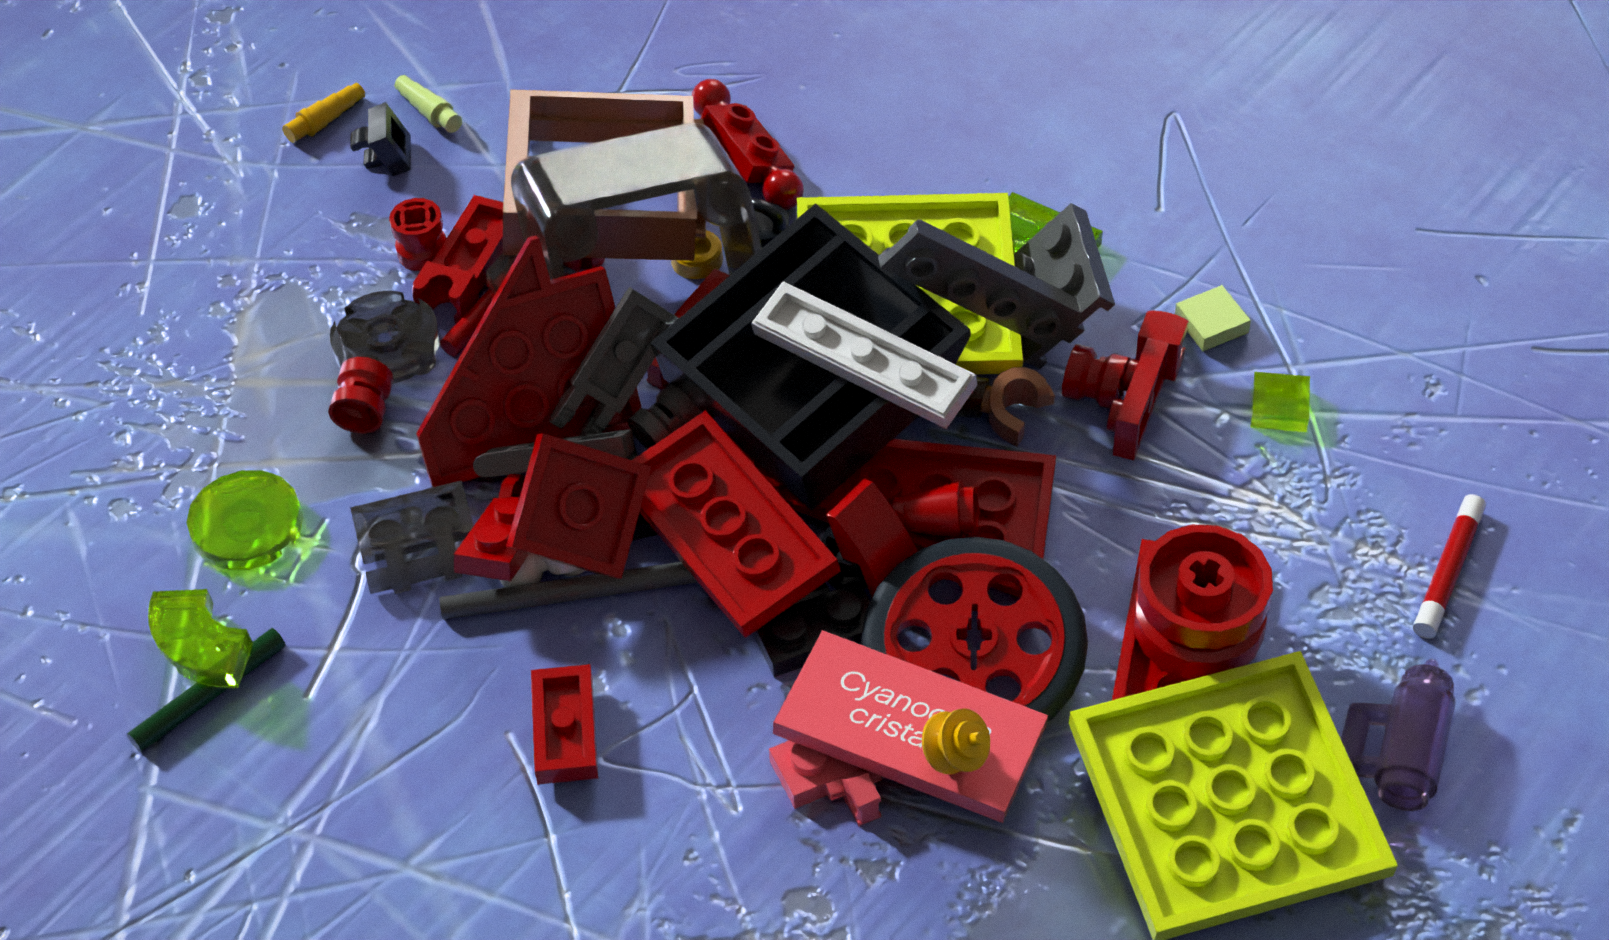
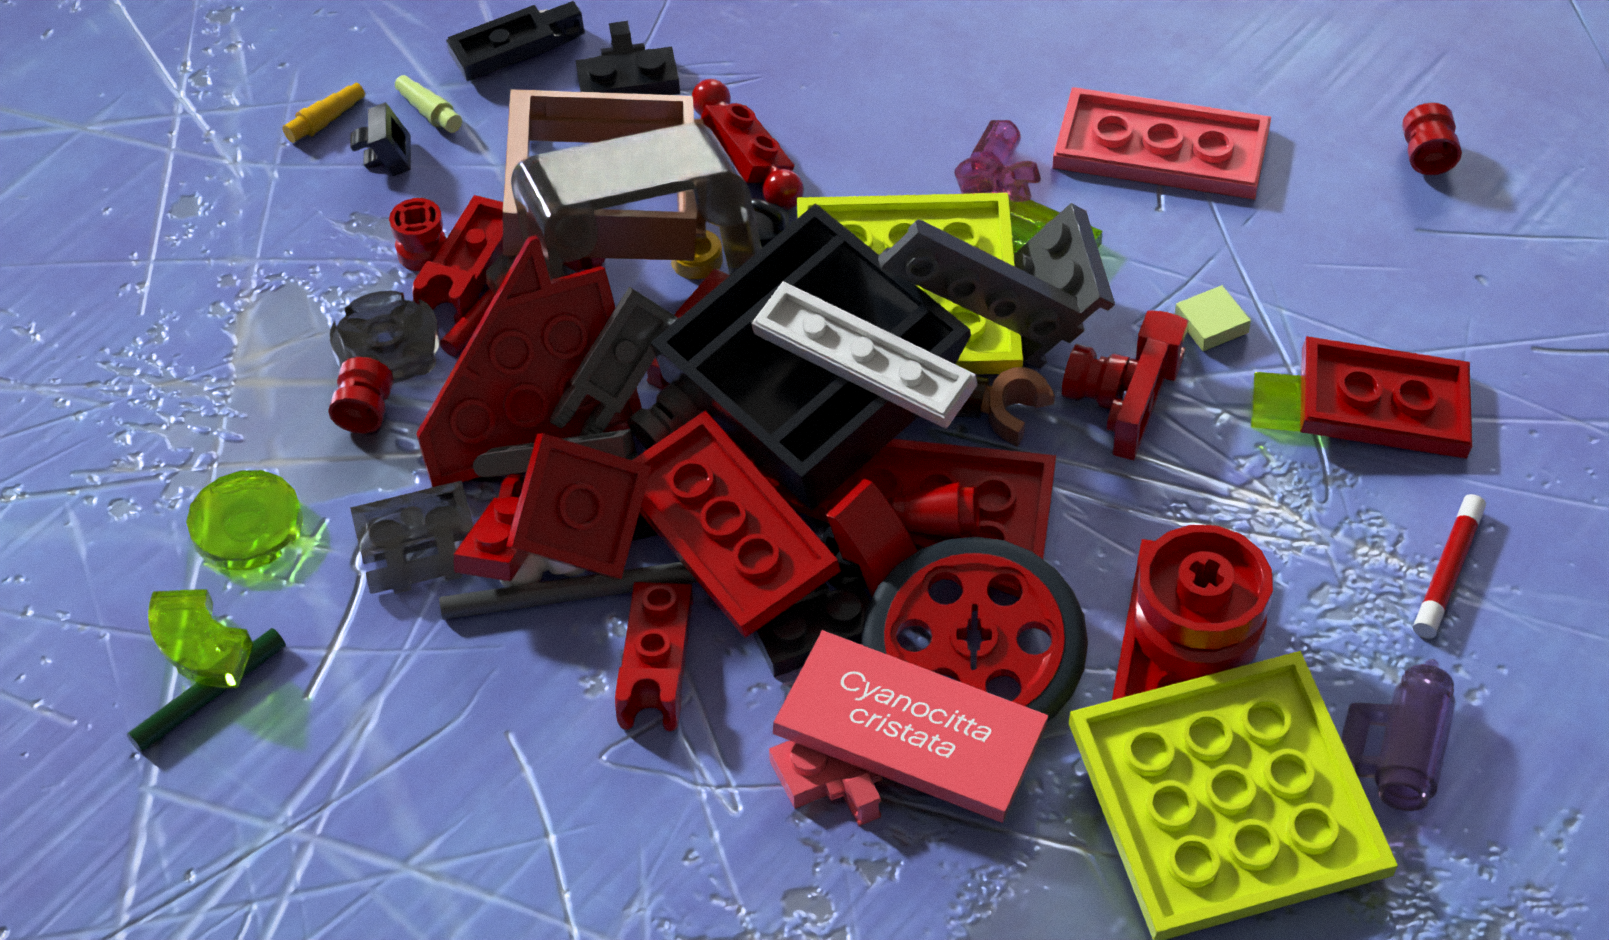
(514, 38): none -> black hinge
(564, 724): red plate -> none
(629, 67): none -> black hinge
(654, 653): none -> red plate
(956, 741): yellow wheel -> none
(987, 167): none -> clear pink bar
(1162, 142): none -> coral tile
(1386, 397): none -> red tile
(1431, 138): none -> red wheel

